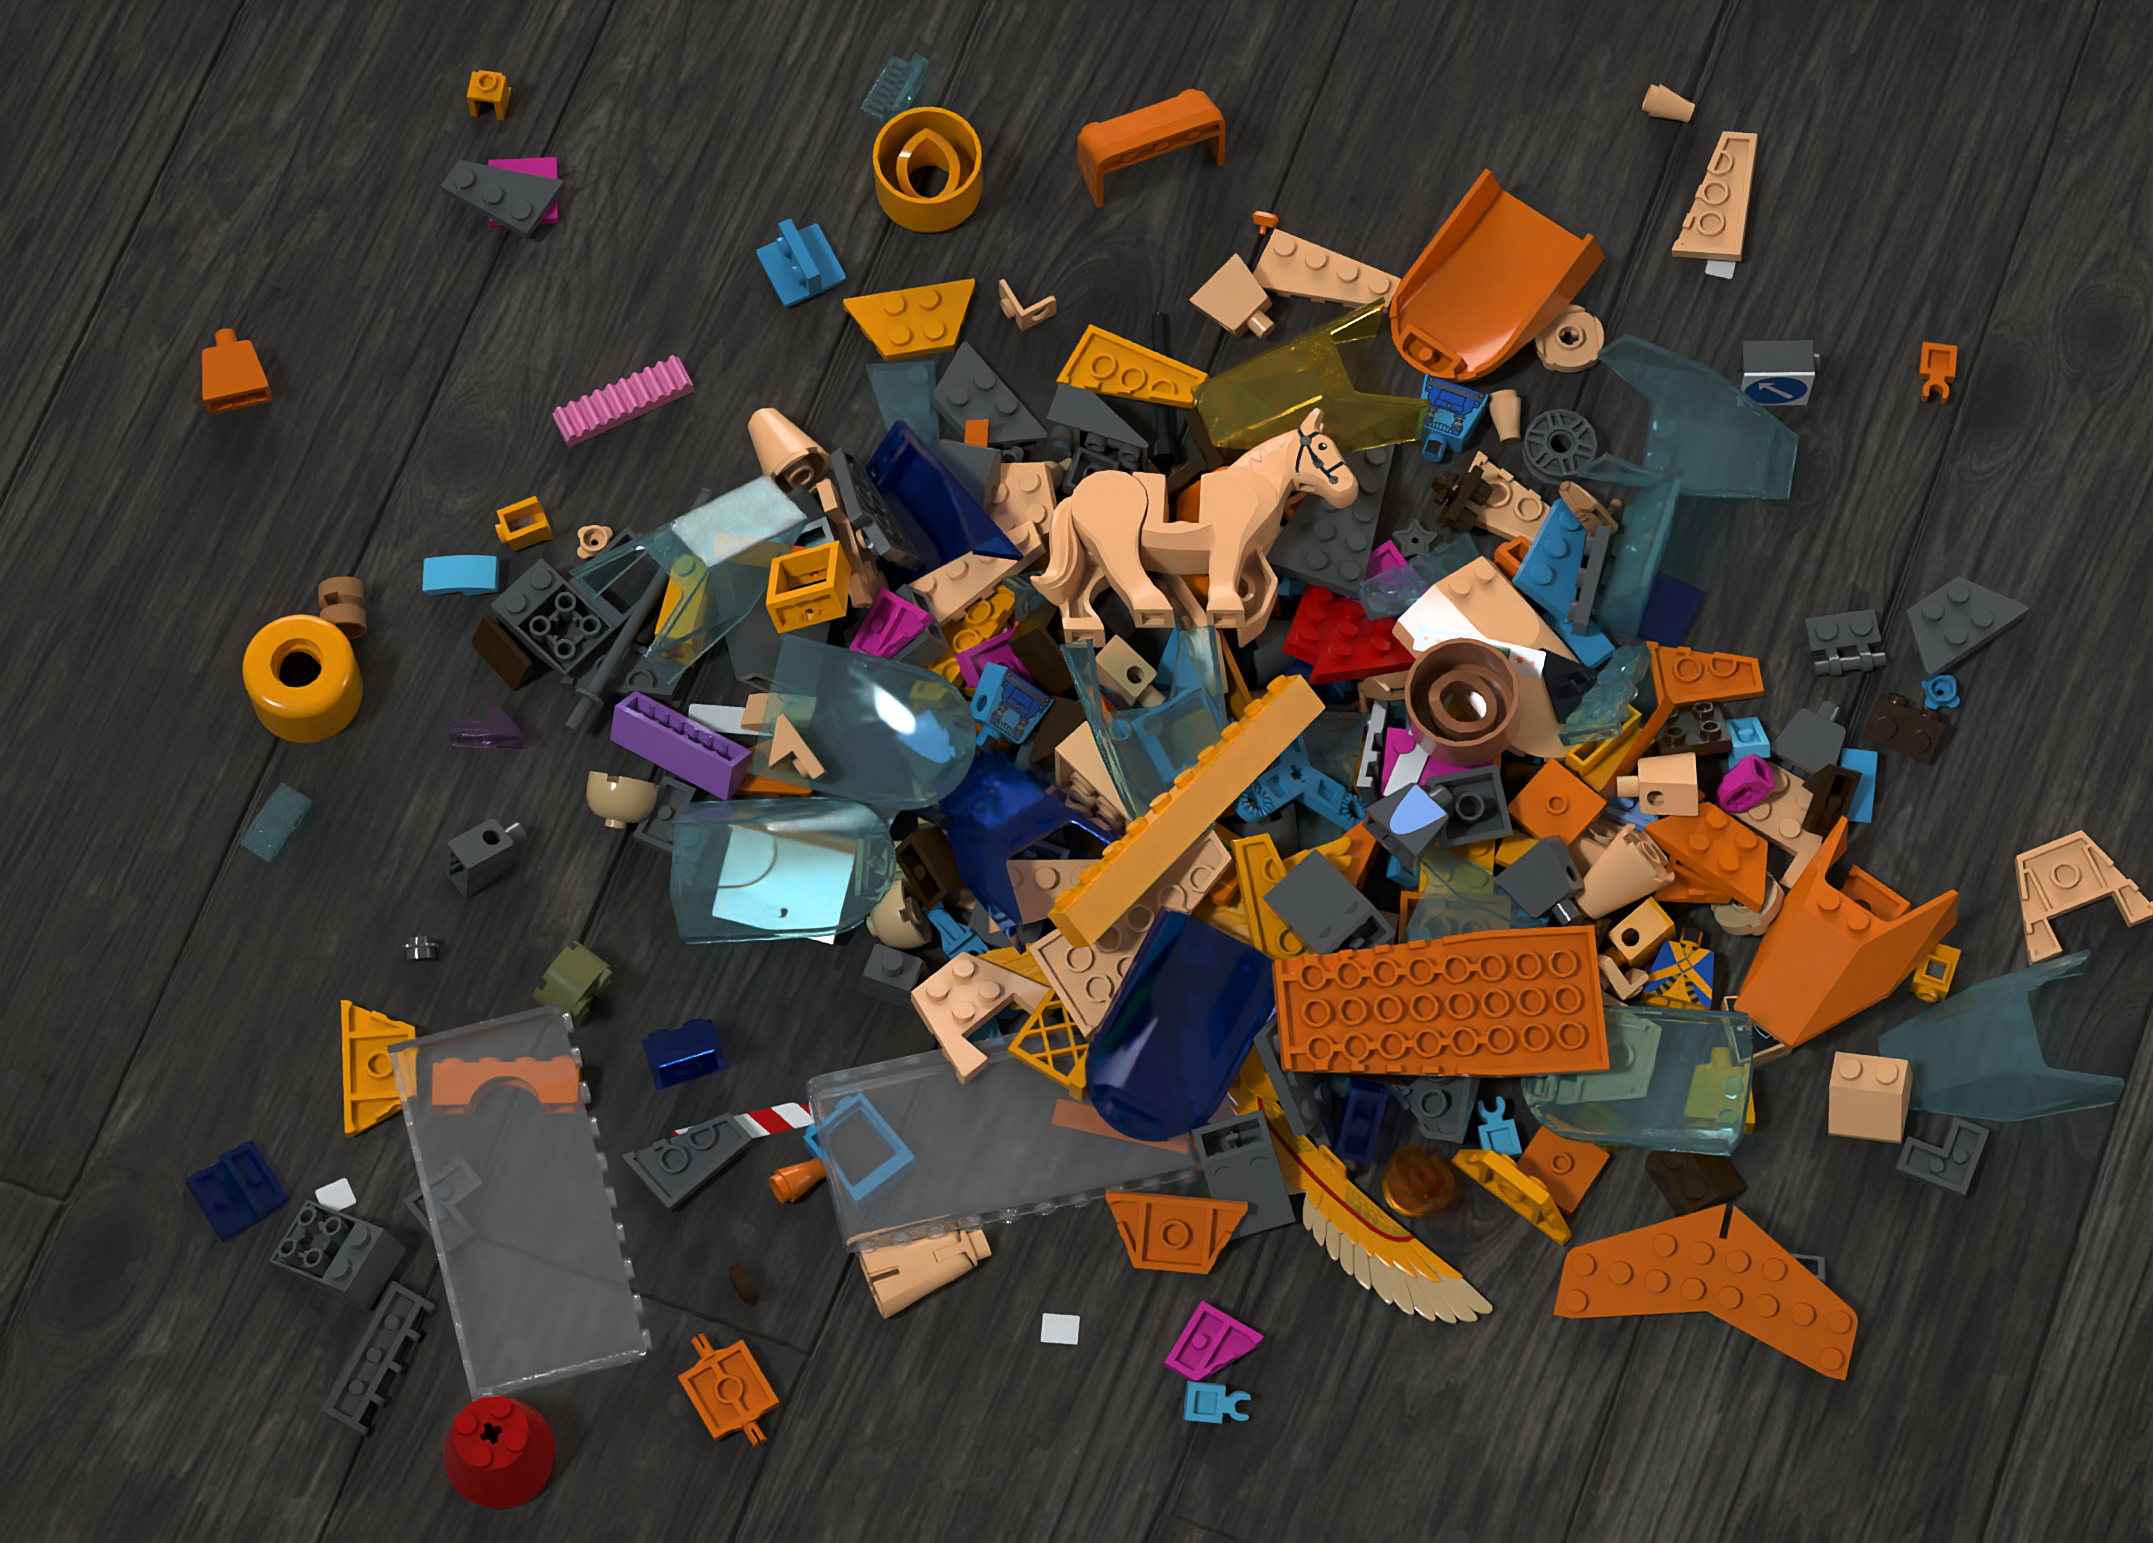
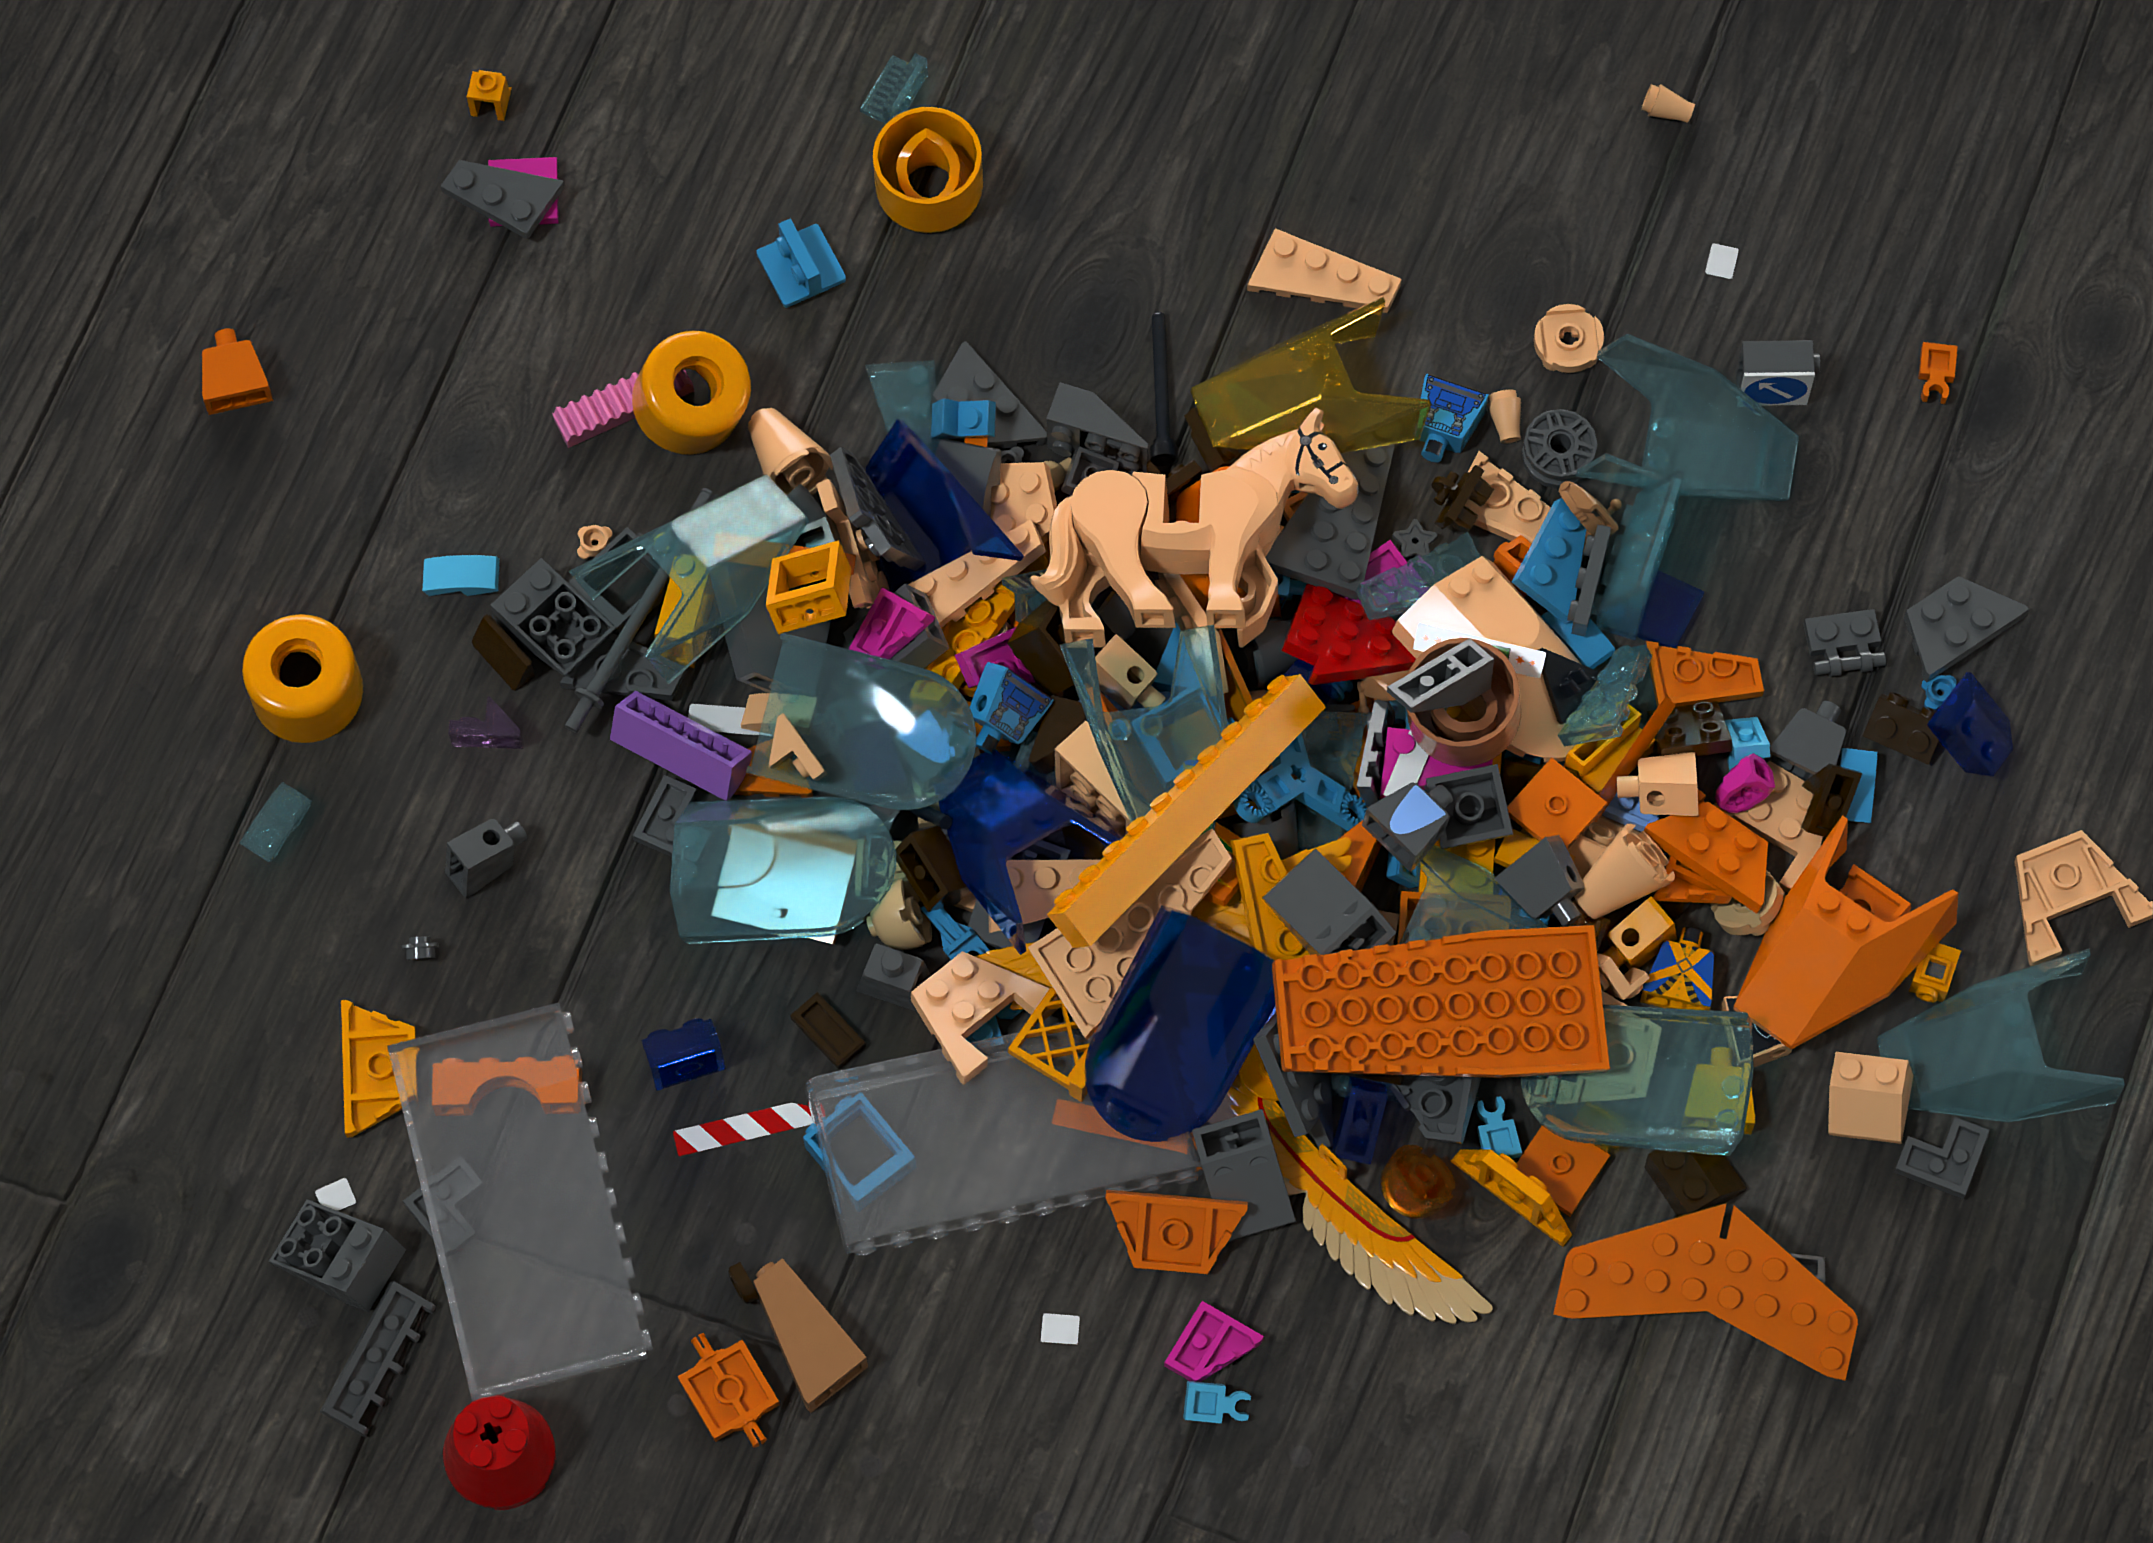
(237, 1190): clear blue slope -> none
(342, 605): medium nougat wheel -> none
(523, 524): light orange window -> none
(575, 981): olive brick -> none
(620, 798): tan cylinder -> none
(672, 421): none -> light orange piece
(687, 1161): dark grey wing -> none
(795, 1180): orange cone -> none
(810, 1339): none -> medium nougat slope
(828, 1030): none -> dark brown tile
(912, 1271): light nougat piece -> none
(913, 319): light orange wing -> none
(963, 419): none -> dark azure slope
(1025, 318): light nougat bracket -> none
(1130, 371): light orange wing -> none
(1148, 134): orange windscreen -> none
(1235, 300): light nougat torso -> none
(1264, 220): orange rock -> none
(1446, 680): none -> dark grey slope
(1487, 285): orange windscreen -> none
(1721, 204): light nougat wing -> none
(1973, 728): none -> clear blue slope

